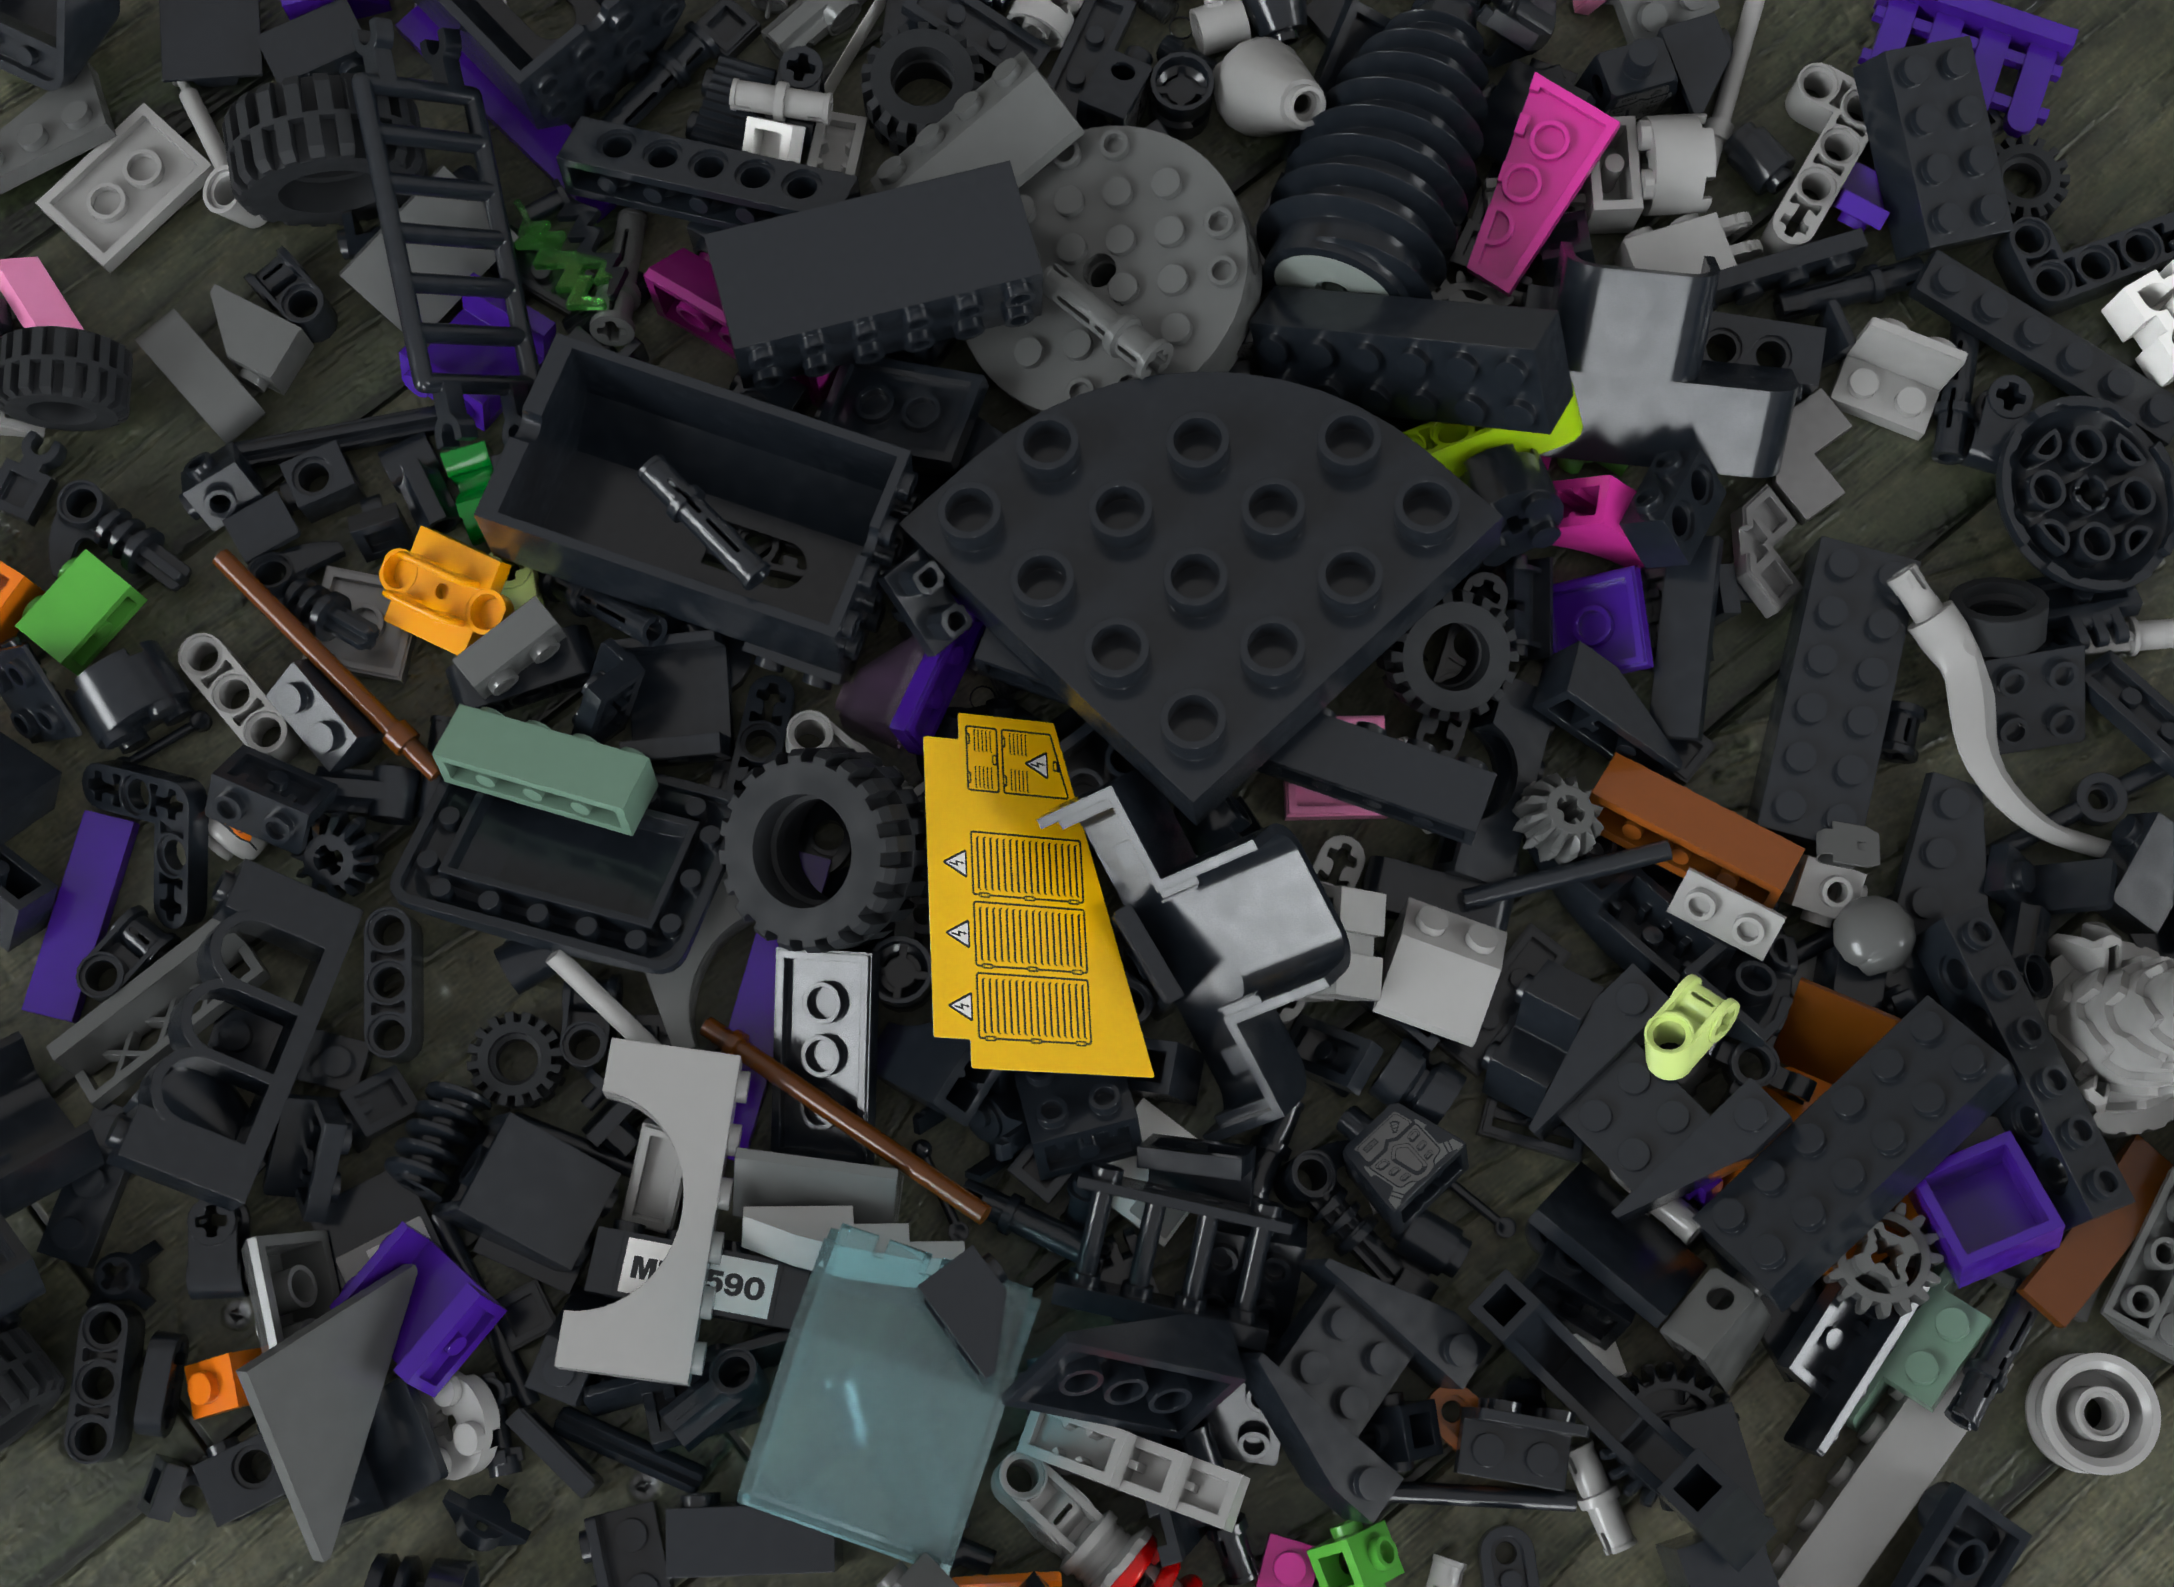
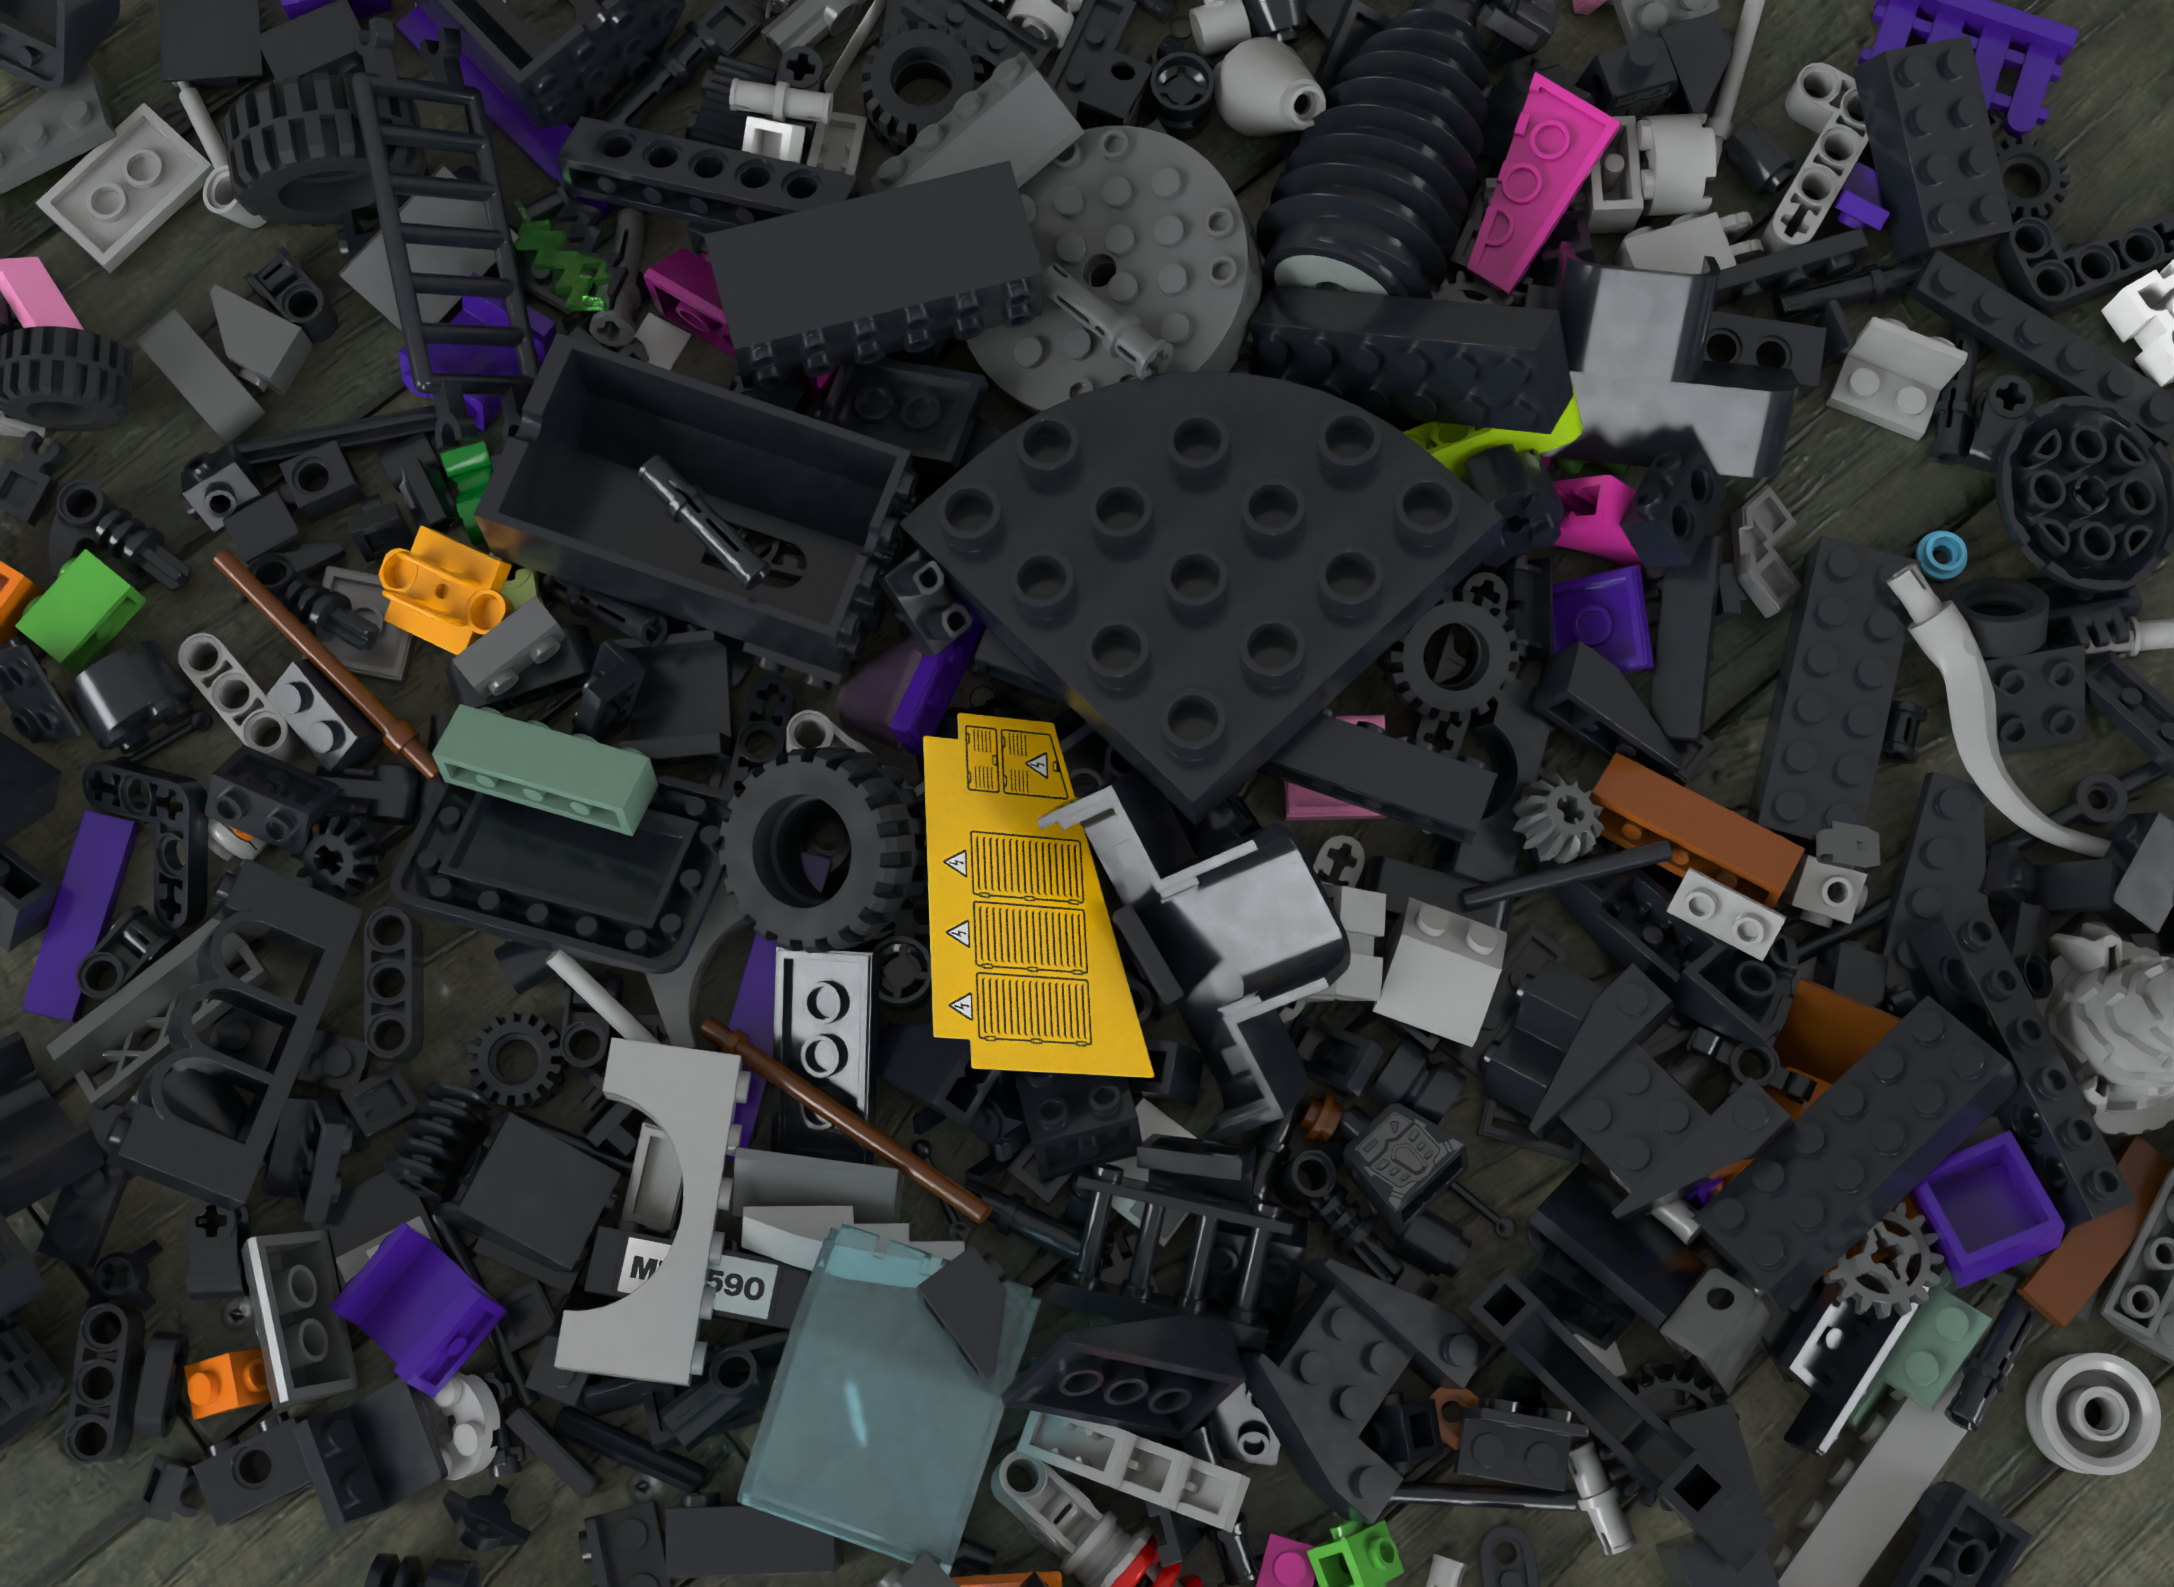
(320, 1397): dark grey tile -> none
(662, 341): none -> white sticker
(1320, 1117): none -> reddish brown plate
(1691, 1019): yellowish green piece -> none
(1803, 480): flat silver tile -> none
(1874, 935): dark grey hair -> none
(1951, 546): none -> medium azure plate

